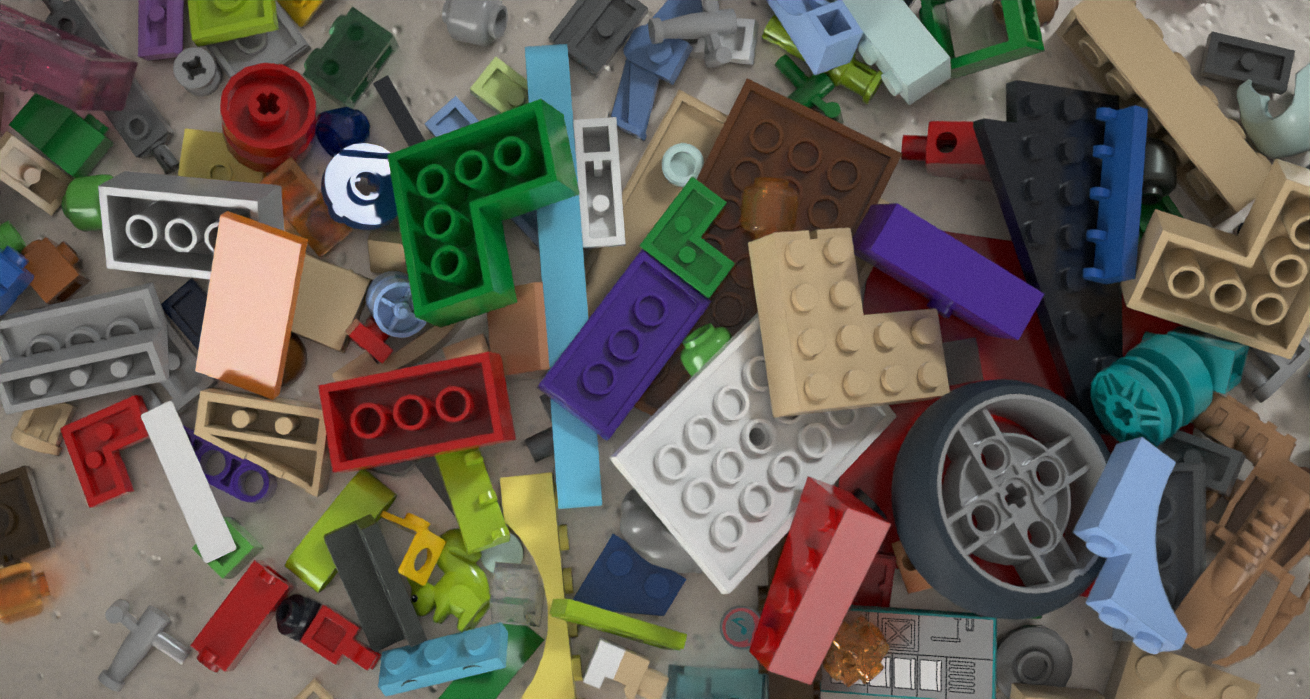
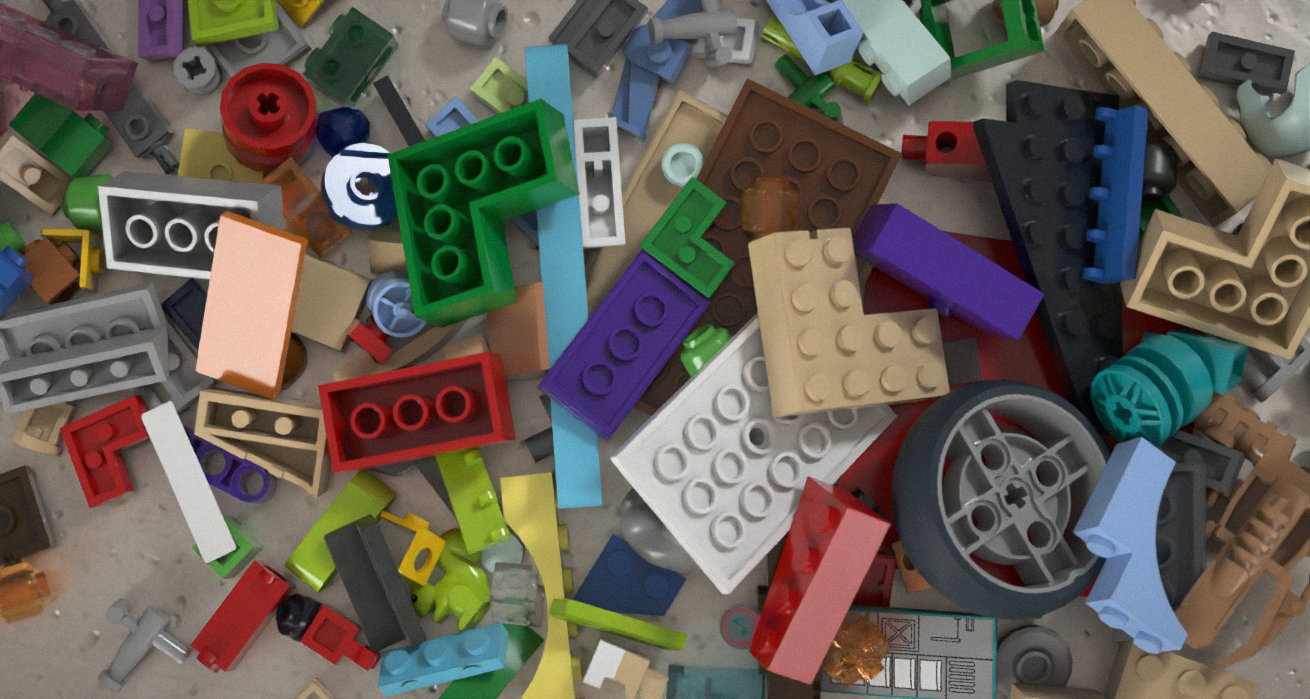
(92, 256): none -> yellow bracket

